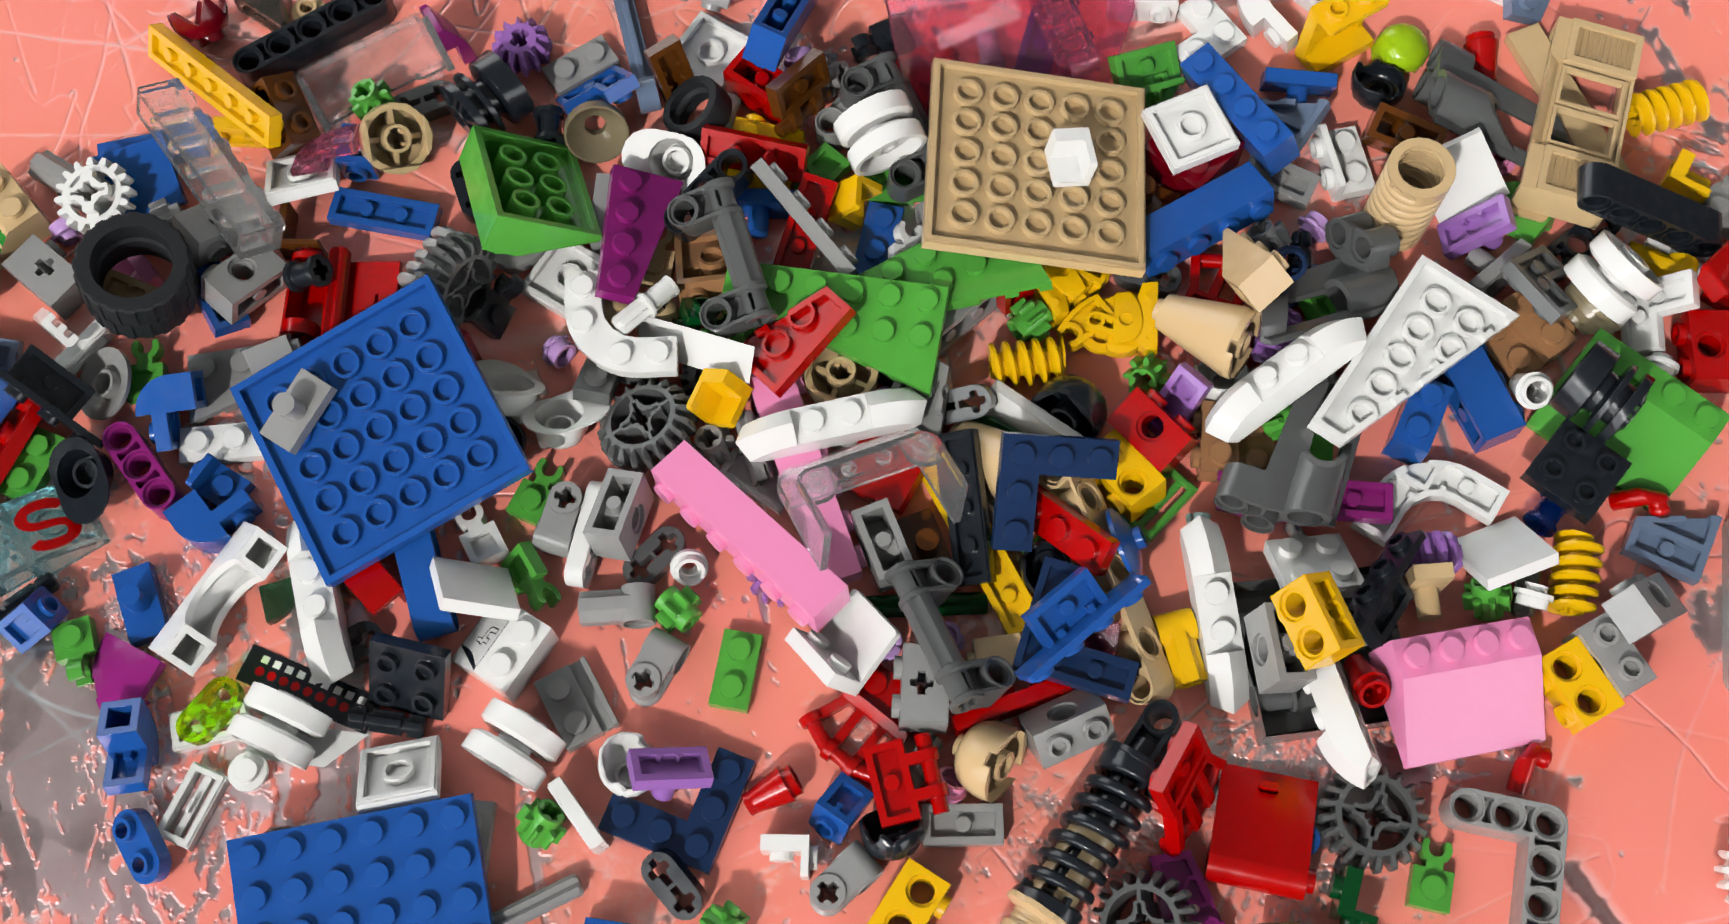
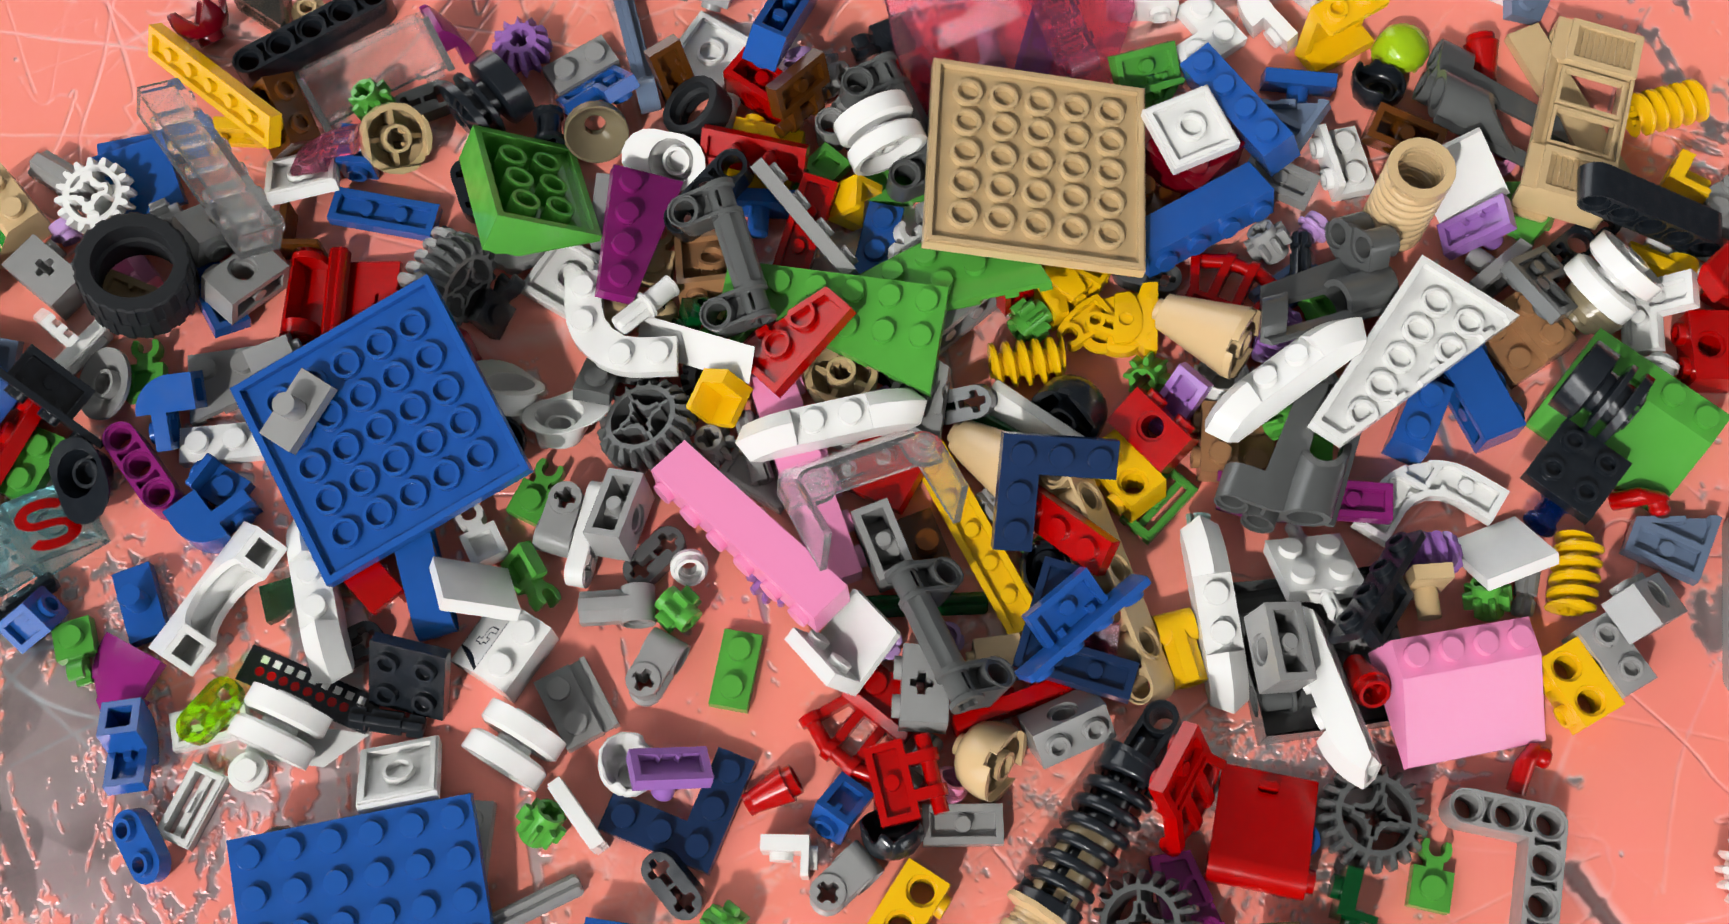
(301, 275): black bush -> none
(558, 351): lavender plate -> none
(971, 535): black tile -> none
(1071, 157): white panel -> none
(1131, 541): blue dish -> none
(1253, 270): tan slope -> none
(1296, 259): dark blue cone -> none
(1317, 620): yellow brick -> none
(1532, 389): white cone -> none
(1533, 596): white plate -> none

